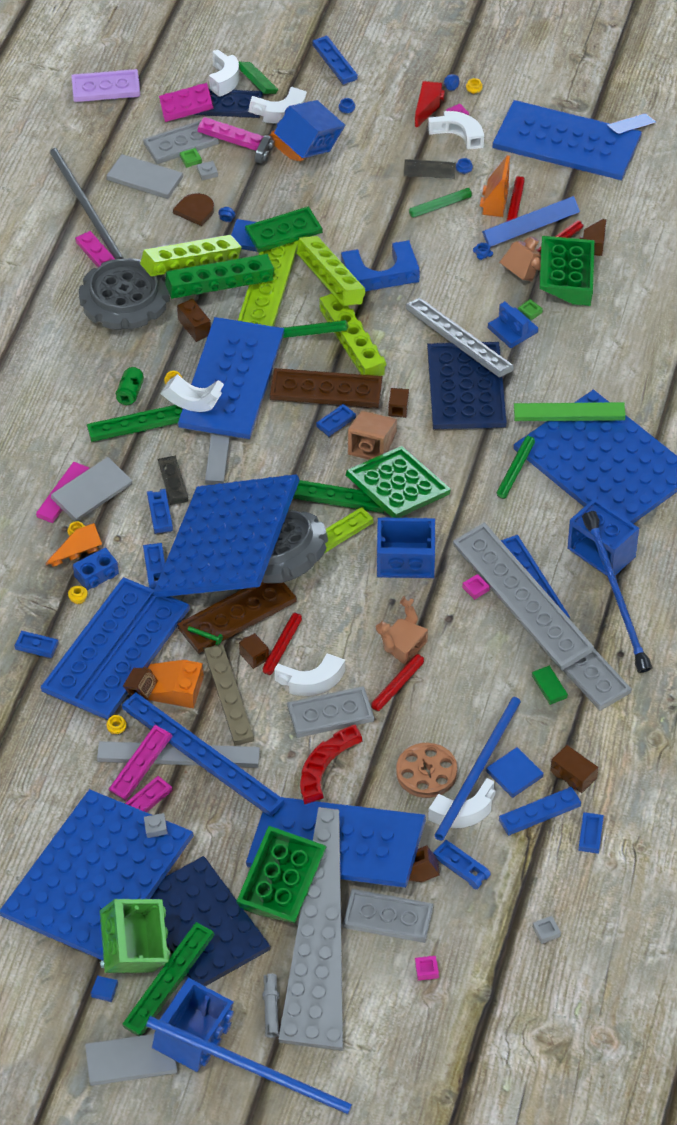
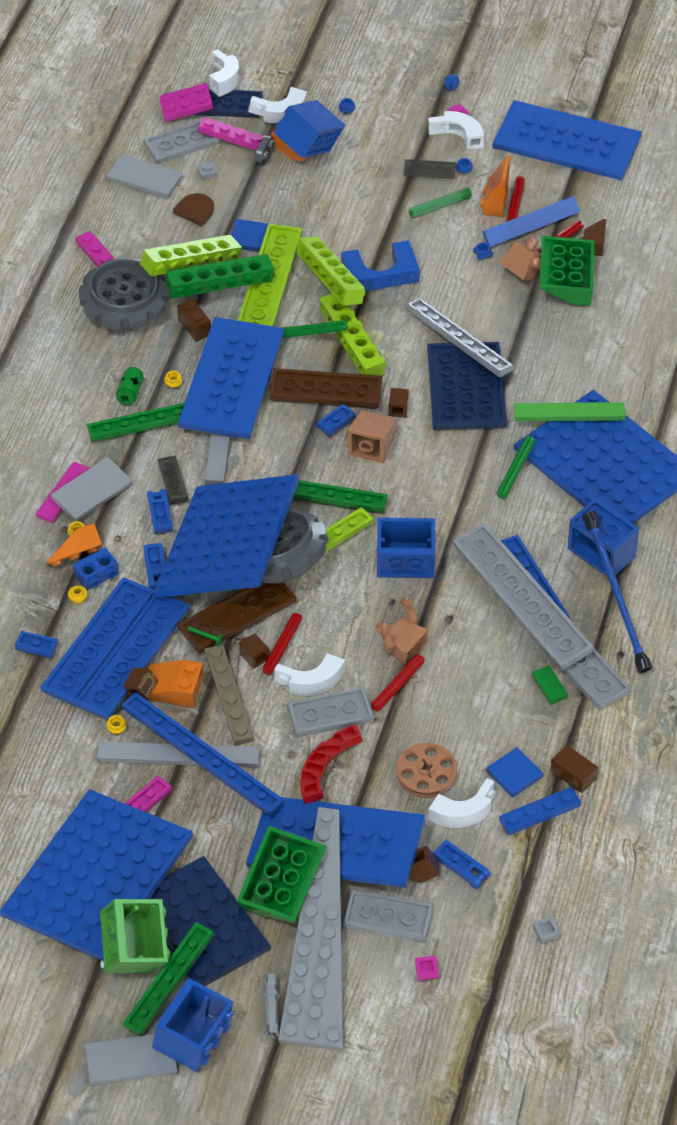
(86, 204): dark grey piece -> none
(104, 988): blue tile -> none
(105, 85): lavender plate -> none
(140, 762): dark pink tile -> none
(155, 825): light grey plate -> none
(190, 157): bright green tile -> none
(192, 397): white arch -> none
(226, 214): blue plate -> none
(248, 1065): blue piece -> none
(257, 78): green tile -> none
(283, 229): green tile -> none
(335, 60): blue plate -> none
(398, 482): green plate -> none
(429, 101): red slope -> none
(474, 85): yellow plate -> none
(475, 586): dark pink plate -> none
(477, 769): blue piece -> none
(512, 326): blue bracket -> none
(530, 309): bright green tile -> none
(591, 832): blue tile -> none
(631, 123): sticker -> none

